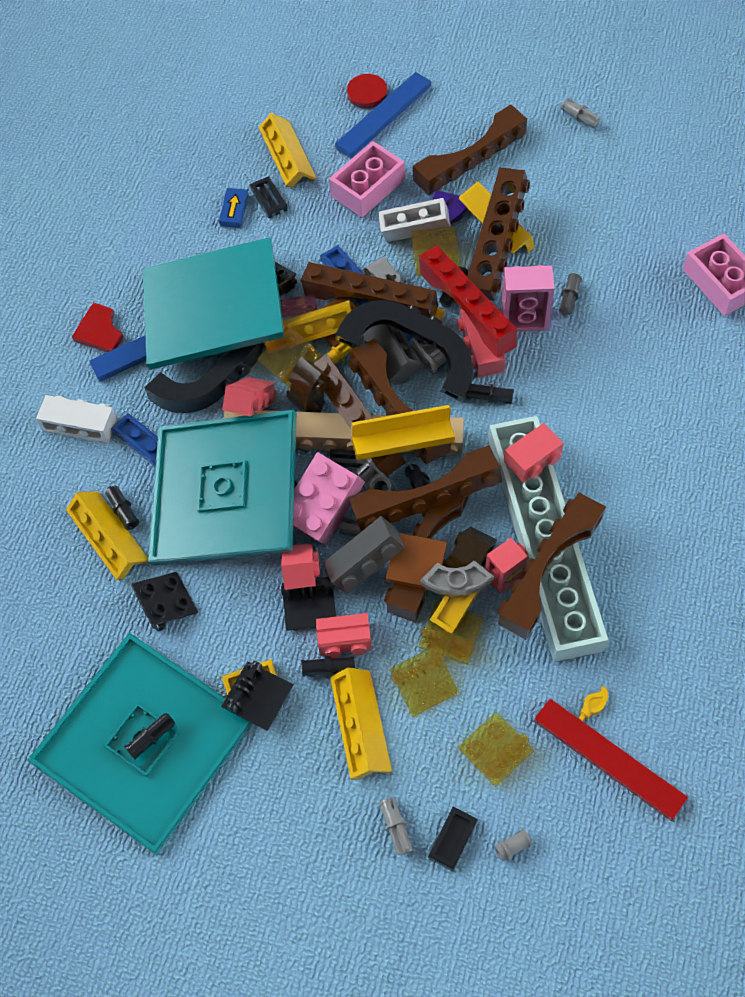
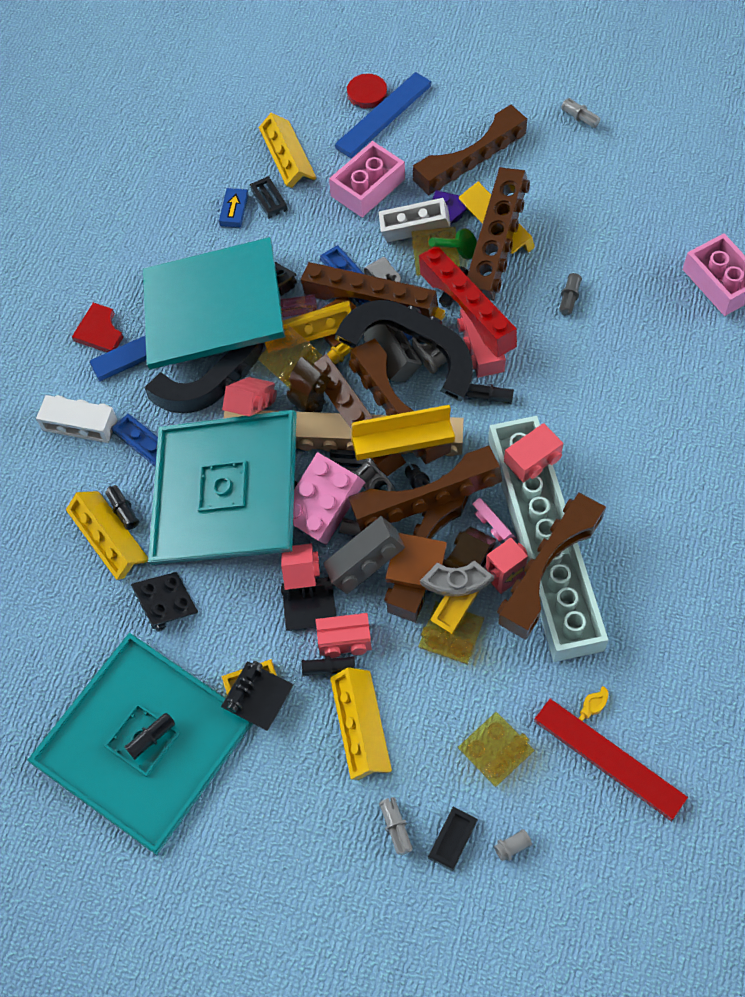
(423, 681): clear yellow hinge -> none
(464, 242): none -> green piece
(486, 514): none -> bright pink plate
(528, 296): bright pink brick -> none

